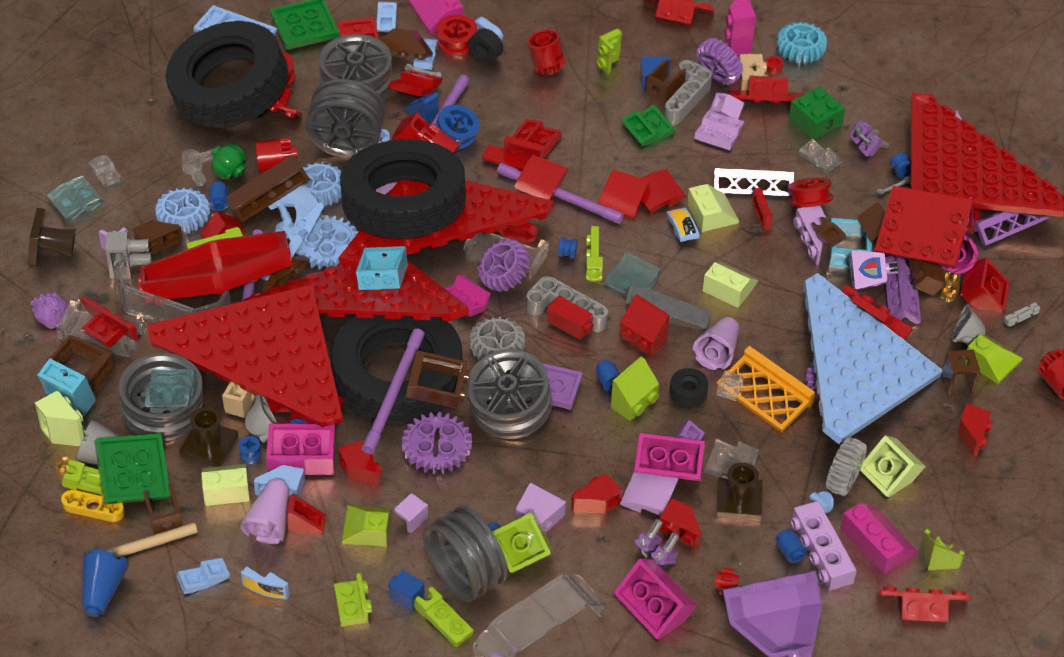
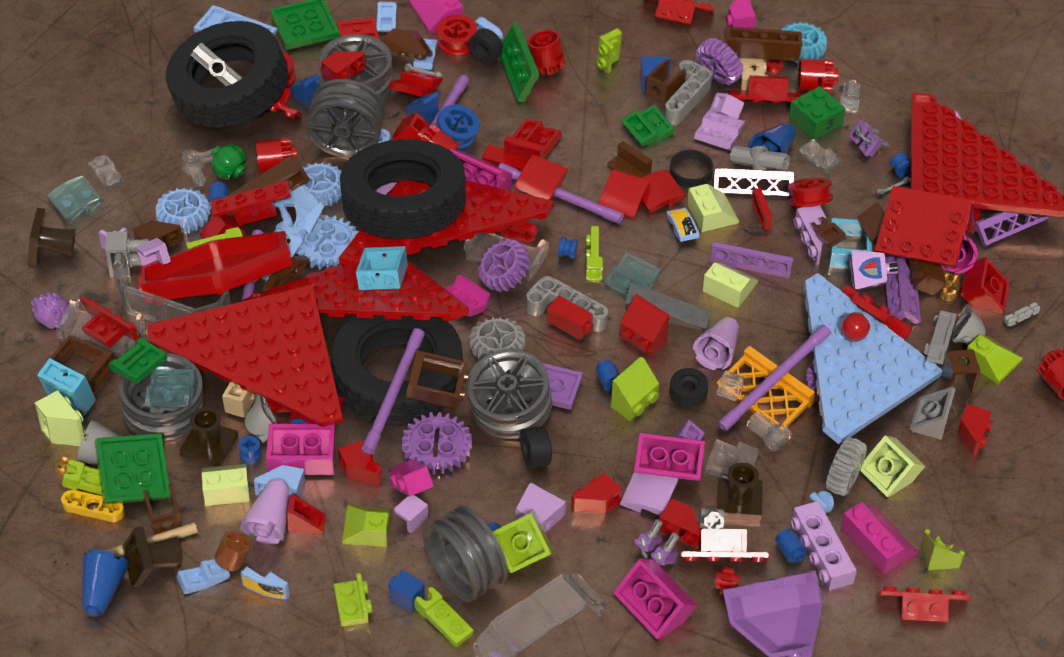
(141, 364): none -> green plate
(146, 556): none -> dark brown plant
(153, 251): none -> lavender panel
(208, 59): none -> light grey piece
(232, 551): none -> dark orange piece
(252, 204): none -> red bracket
(304, 89): none -> blue slope
(343, 65): none -> red slope
(410, 477): none -> dark pink brick
(484, 172): none -> dark pink slope
(518, 63): none -> green plate
(536, 447): none -> black tyre
(630, 161): none -> reddish brown panel
(694, 155): none -> black tyre
(711, 518): none -> light grey piece
(724, 543): none -> bracket
(734, 415): none -> medium lavender piece
(752, 260): none -> medium lavender fence
(759, 158): none -> light grey piece
(764, 43): none -> reddish brown brick
(773, 435): none -> clear piece
(775, 139): none -> blue cone
(816, 73): none -> red gear
(850, 97): none -> clear piece
(855, 327): none -> red piece
(932, 413): none -> light grey slope
(939, 344): none -> light grey container

